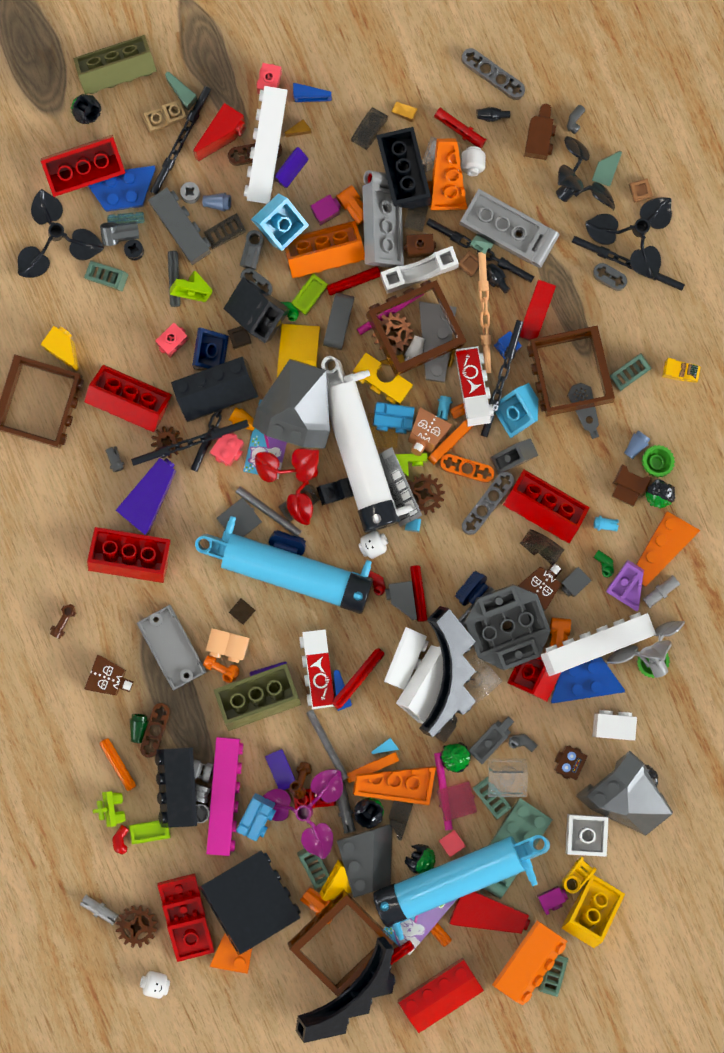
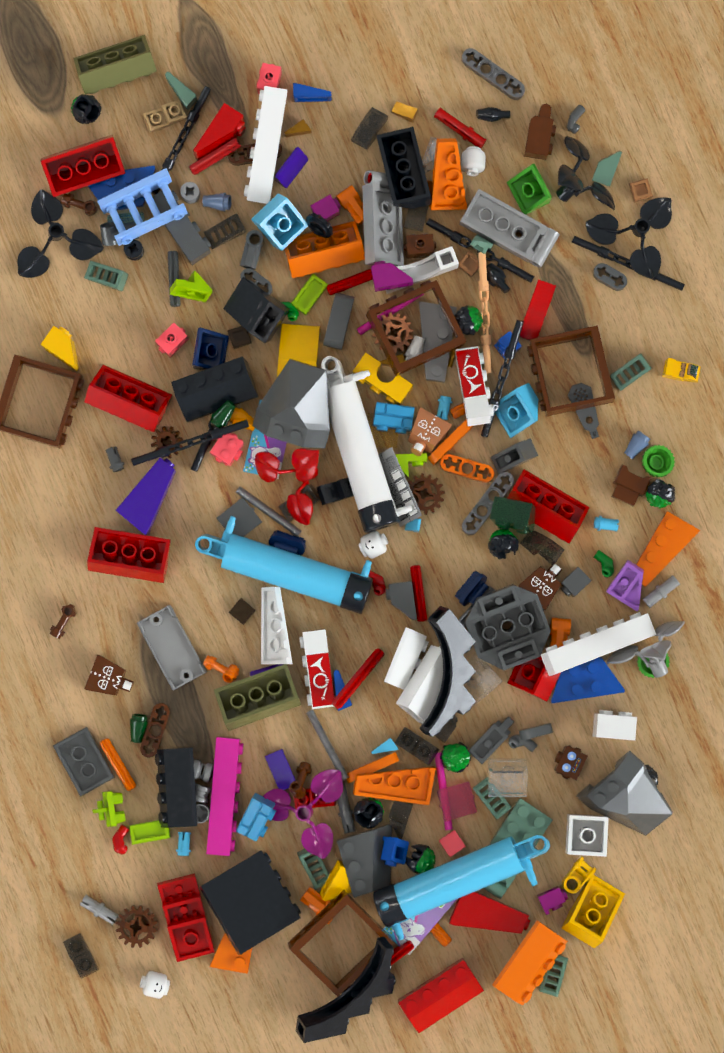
(81, 955): none -> clear smoke slope
(83, 761): none -> dark grey tile
(89, 206): none -> reddish brown bar
(127, 196): none -> light blue fence
(183, 844): none -> medium azure pin
(215, 156): none -> red axle
(222, 416): none -> dark green cone
(227, 644): light nougat brick -> none
(274, 635): none -> white wing
(319, 225): none -> black gear
(388, 277): none -> magenta slope
(394, 851): none -> blue brick
(417, 746): none -> clear smoke slope
(469, 319): none -> black piece
(502, 542): none -> black piece
(513, 514): none -> clear green slope
(529, 190): none -> bright green slope
(535, 731): none -> dark grey beam

